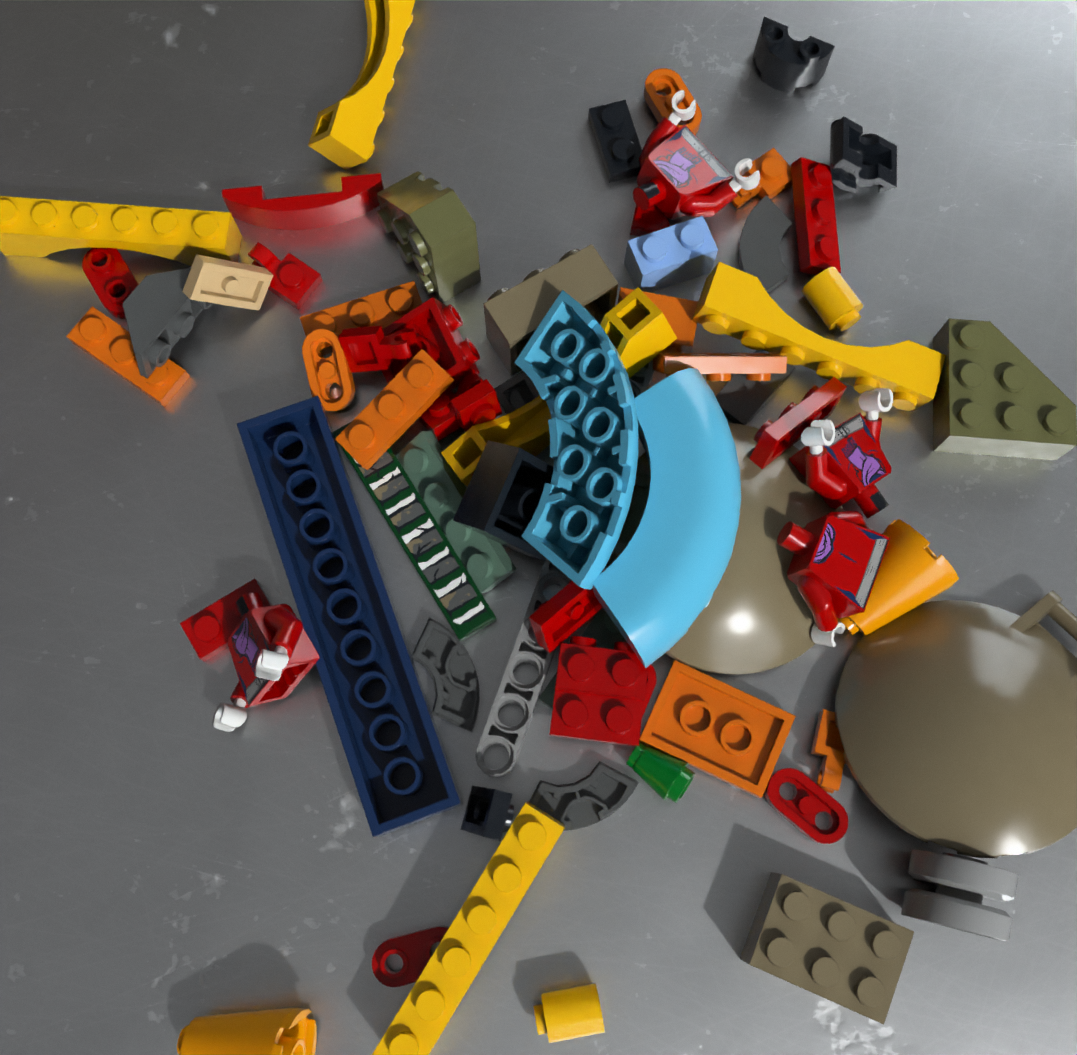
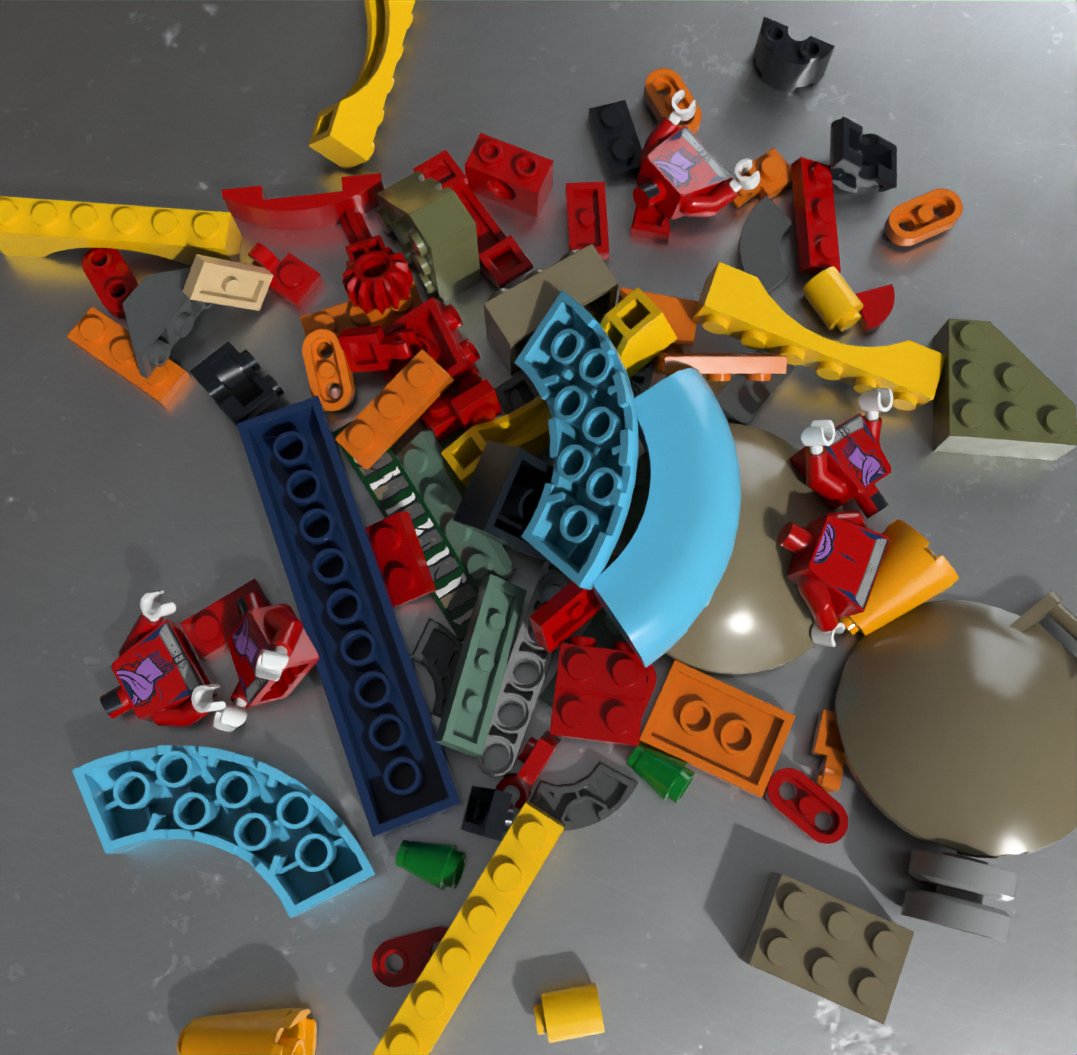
(160, 672): none -> torso
(227, 804): none -> medium azure brick
(234, 383): none -> black cylinder
(374, 273): none -> red gear
(401, 558): none -> red plate
(433, 862): none -> green cone
(481, 666): none -> sand green plate
(498, 255): none -> red slope
(509, 175): none -> red brick
(535, 757): none -> red plate
(587, 217): none -> red plate
(670, 255): light blue brick -> none
(779, 436): red plate -> none
(876, 307): none -> red tile
(920, 219): none -> orange plate

